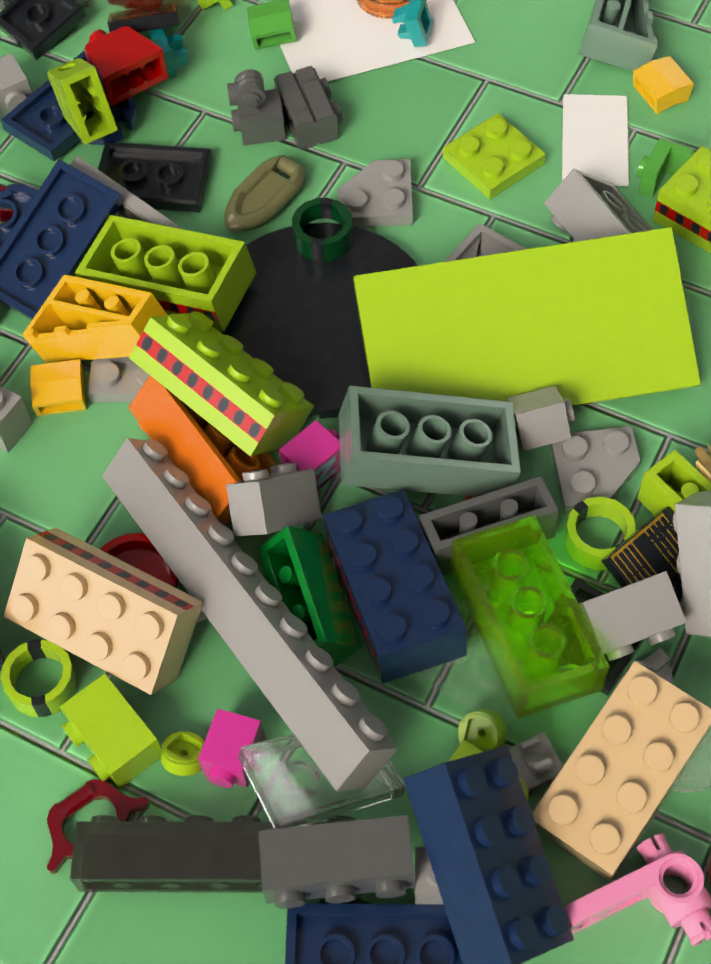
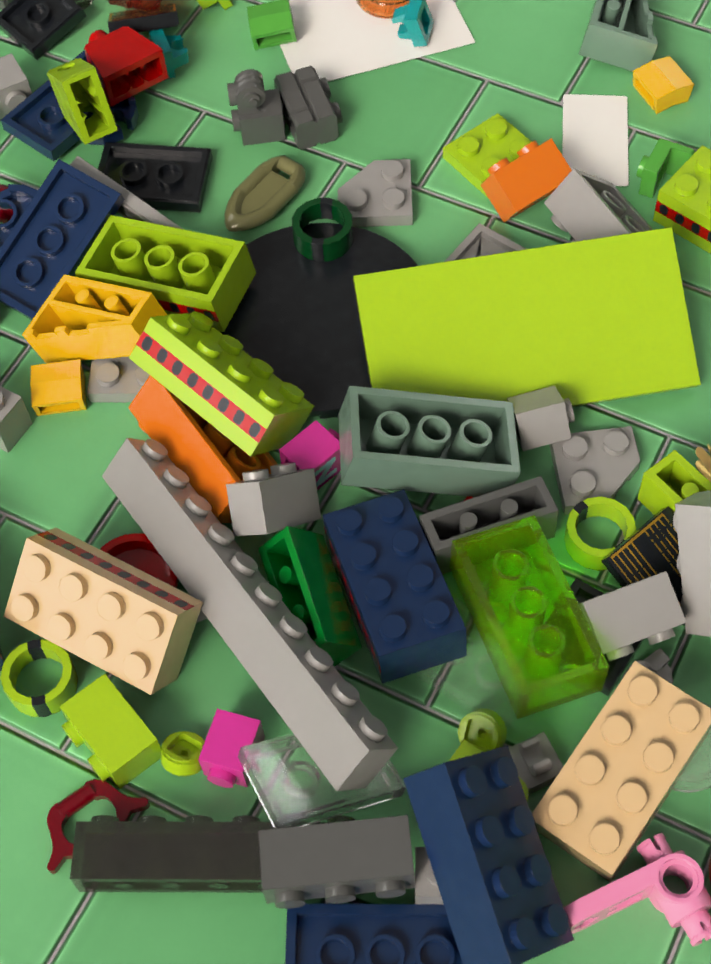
(525, 180): none -> orange brick

